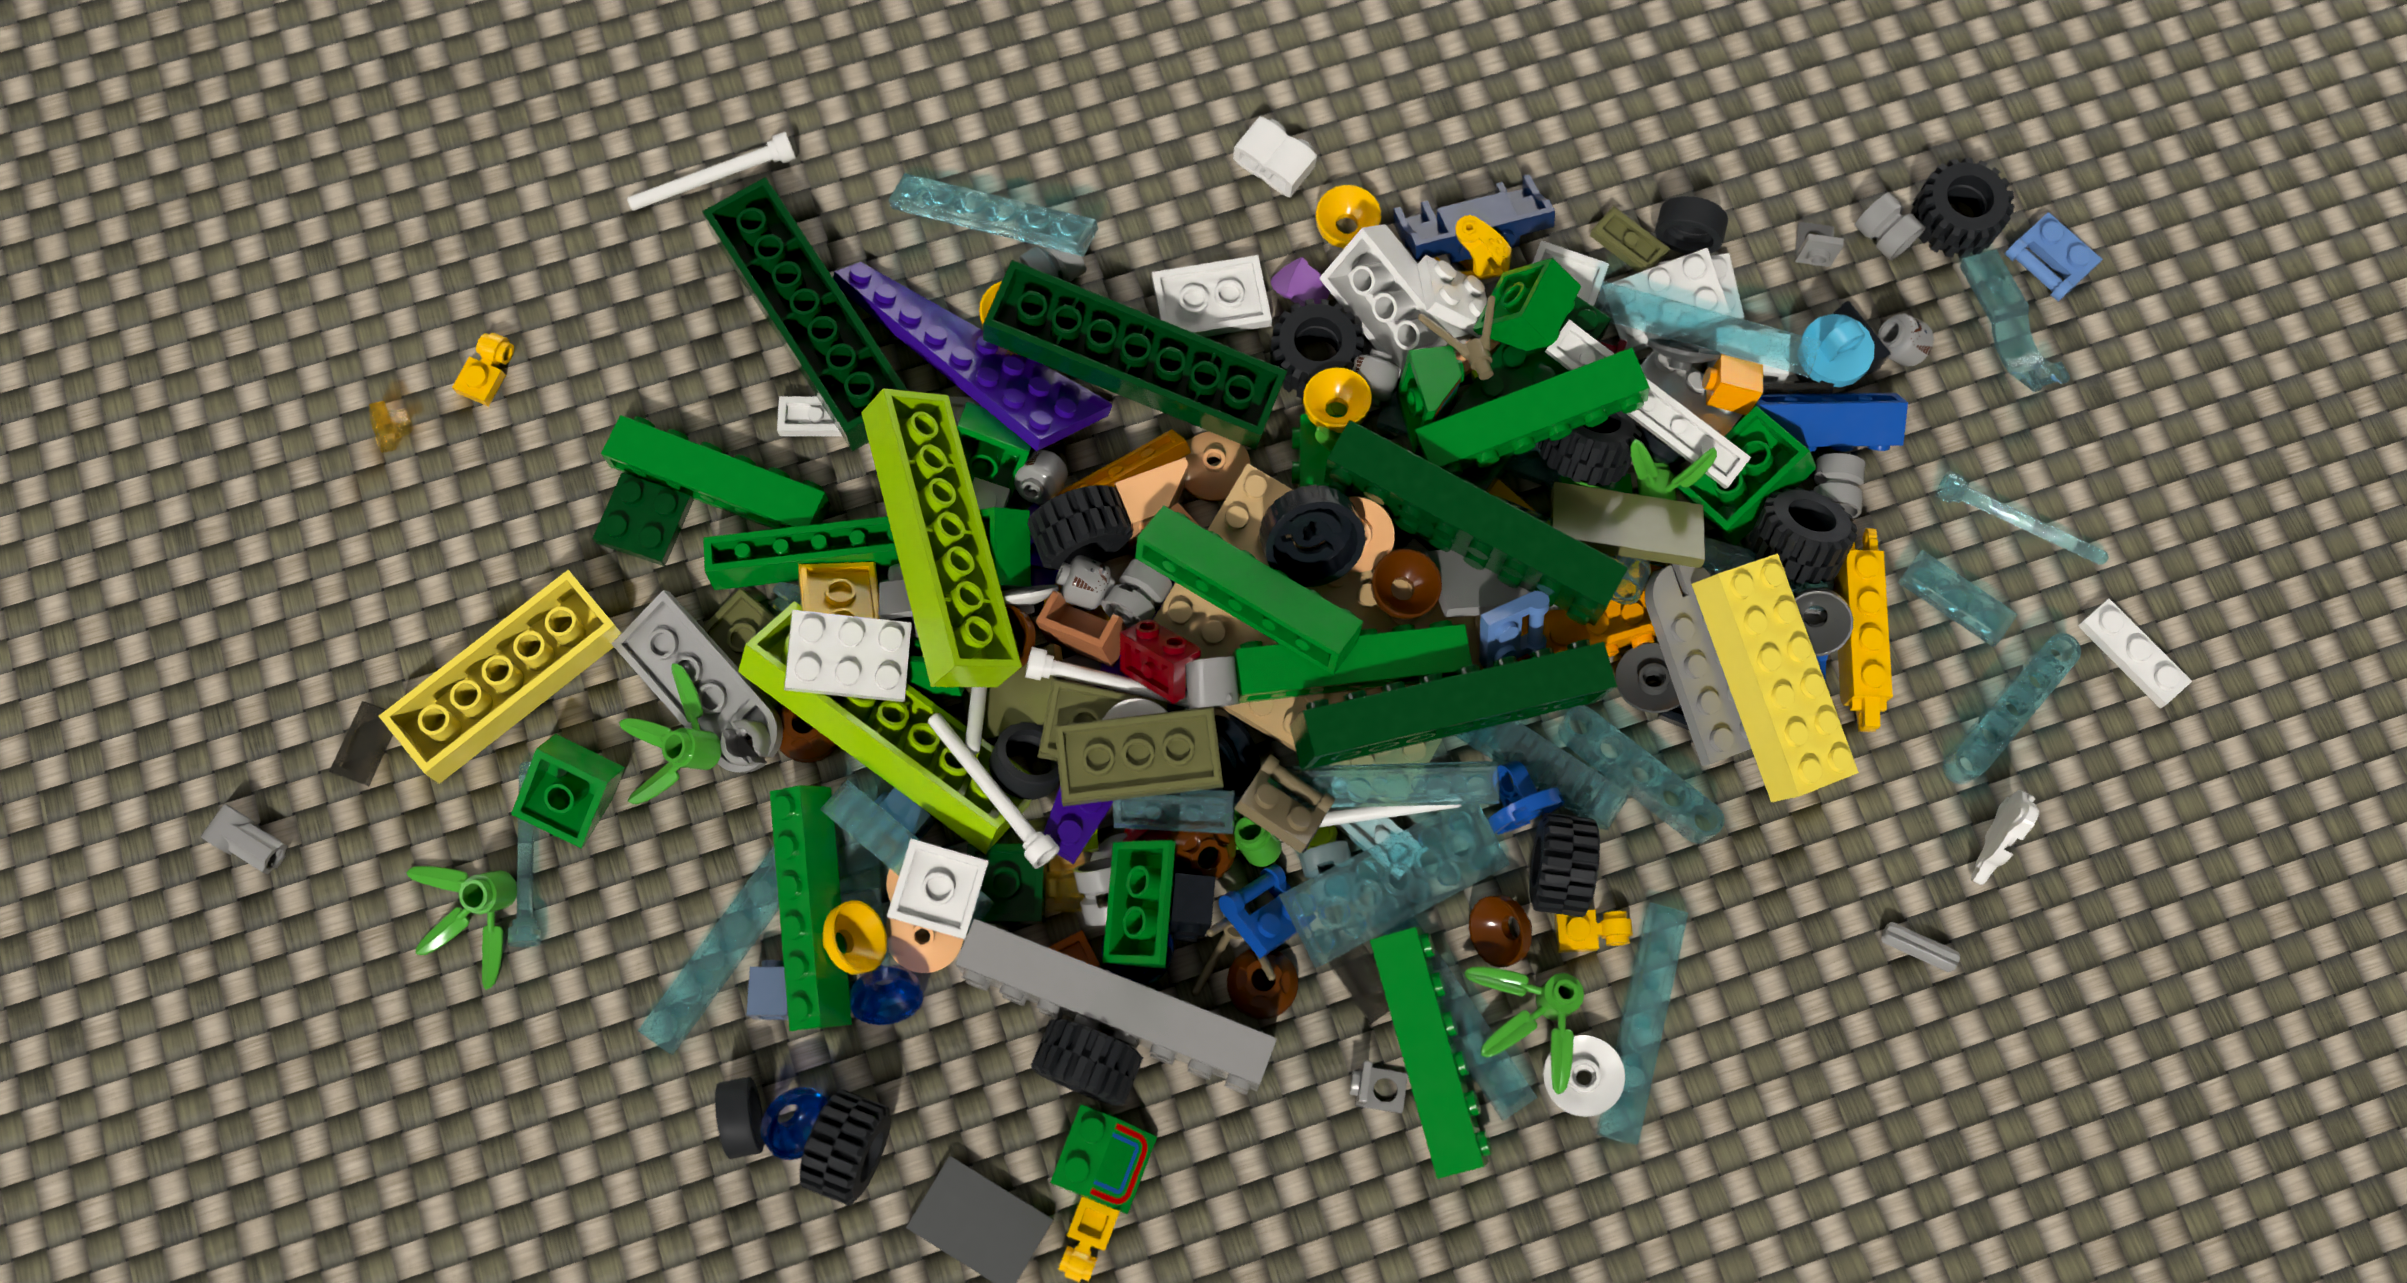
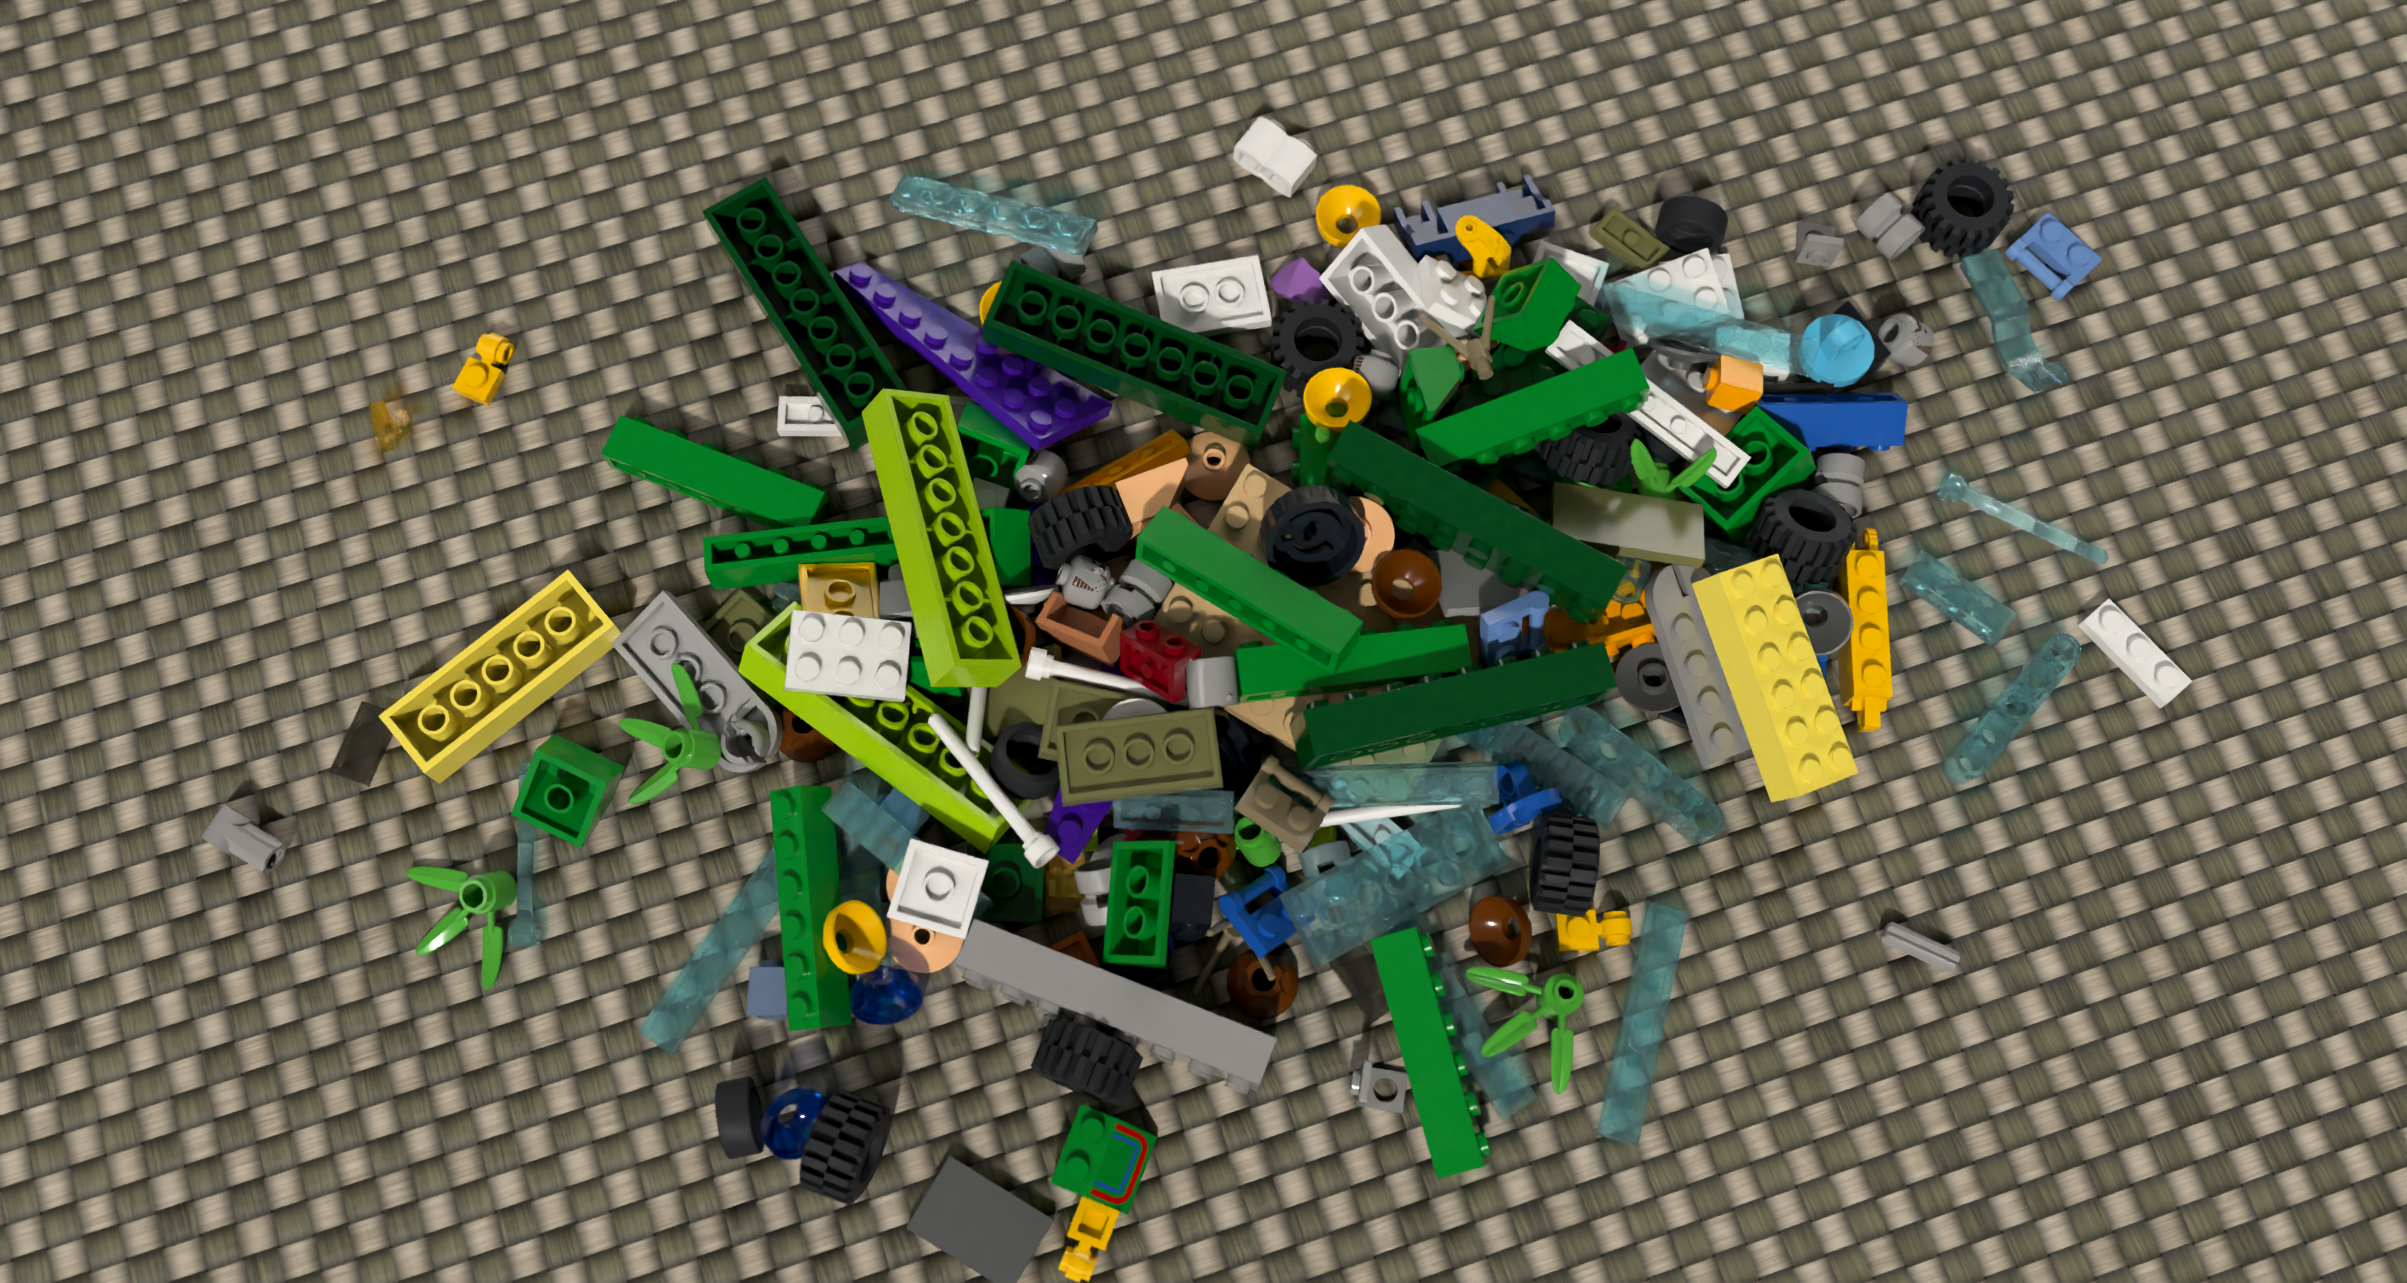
(643, 519): dark green plate -> none
(778, 150): white piece -> none
(1607, 1081): white dish -> none
(2012, 821): white tile -> none

